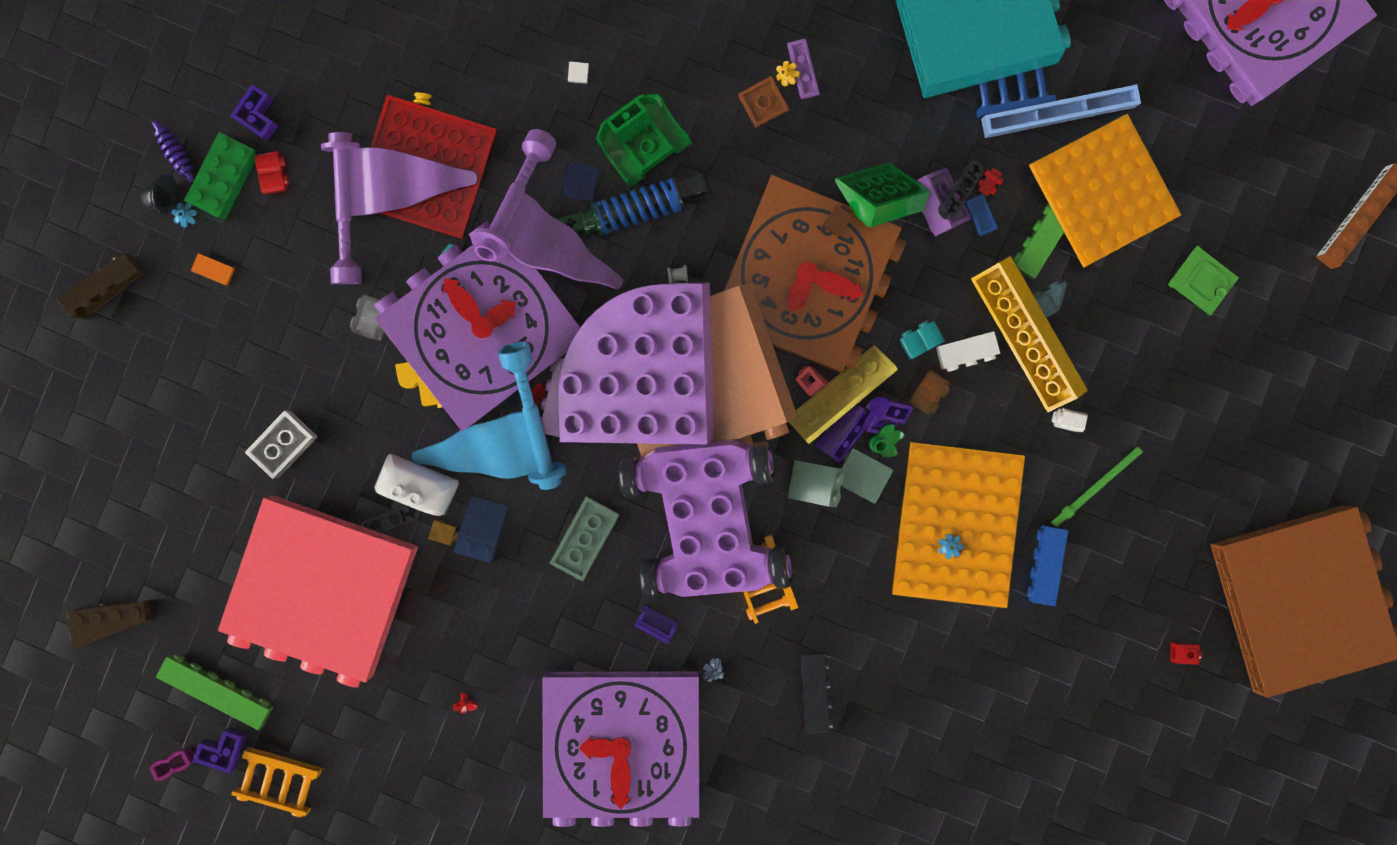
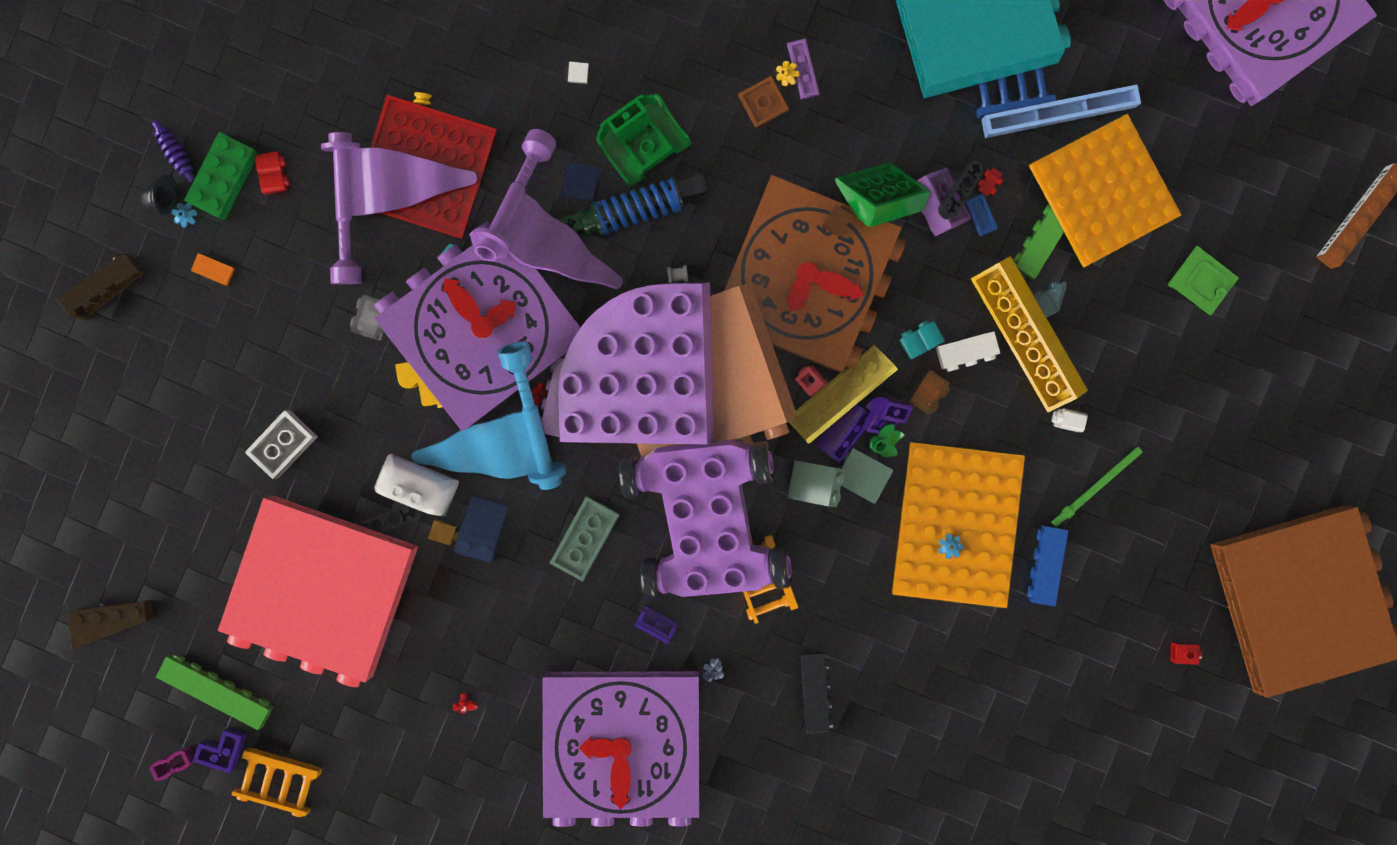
(251, 111): dark purple brick -> none

